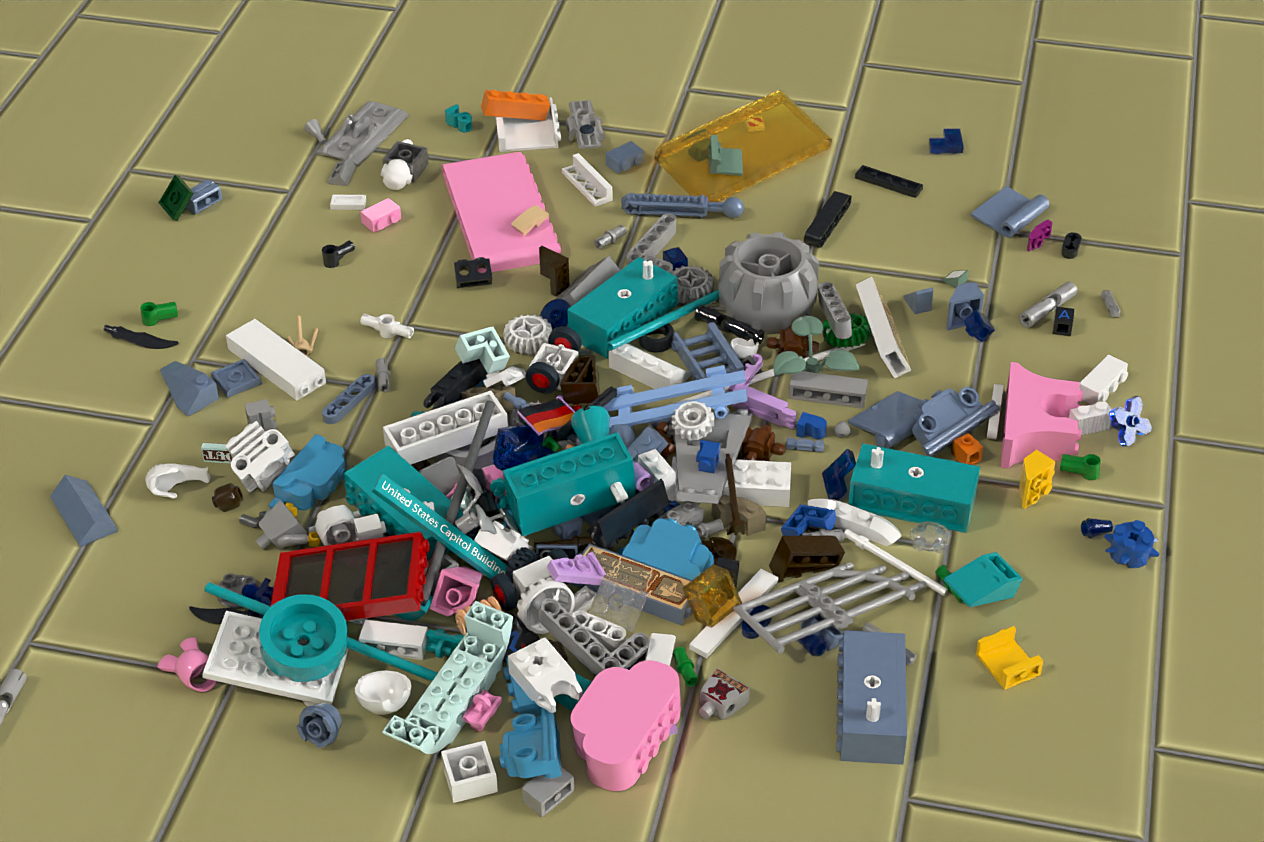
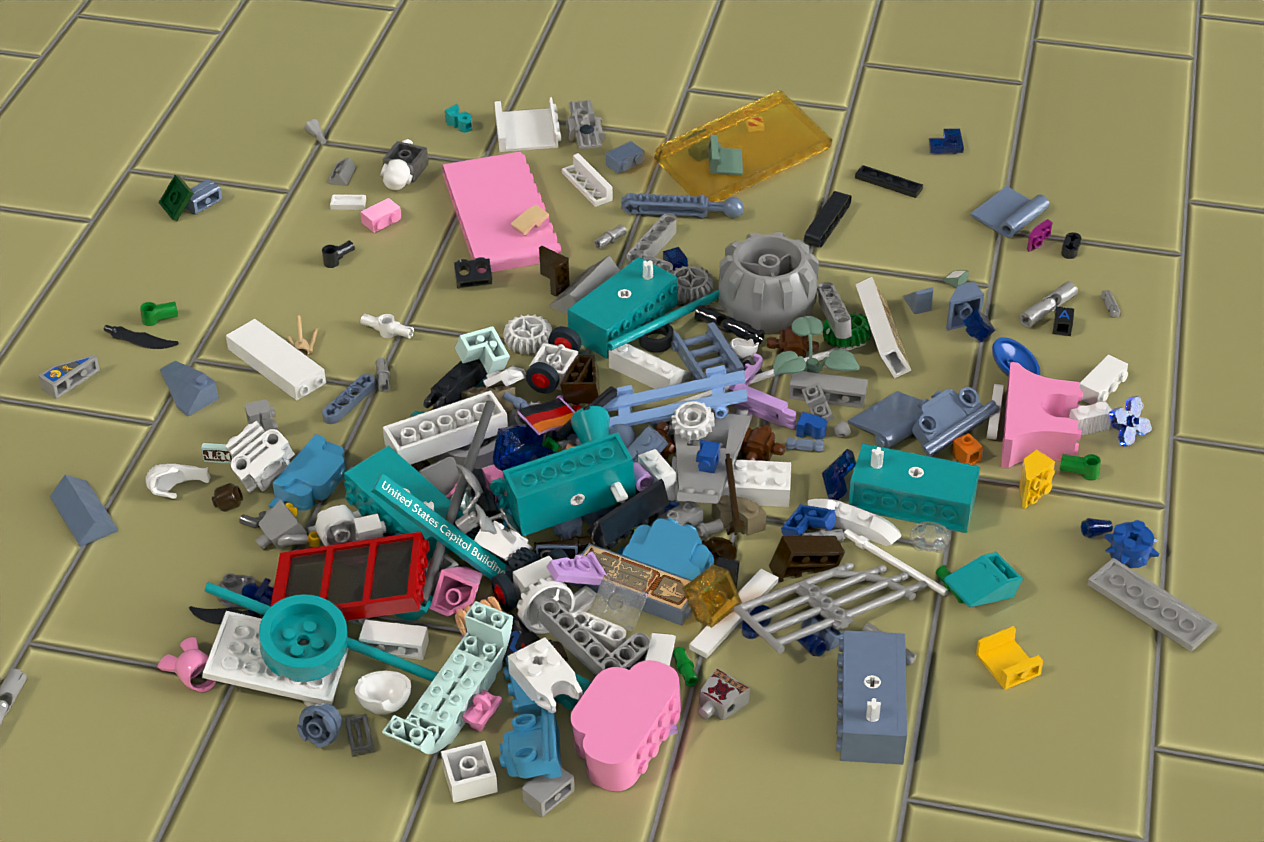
(66, 376): none -> light grey slope
(236, 378): sand blue tile -> none
(361, 748): none -> dark grey tile
(363, 132): light grey hinge -> none
(441, 642): teal hips -> none
(515, 105): orange brick -> none
(556, 313): clear blue dish -> none
(817, 402): none -> light grey slope
(1008, 350): none -> blue dish
(1152, 604): none -> light grey plate

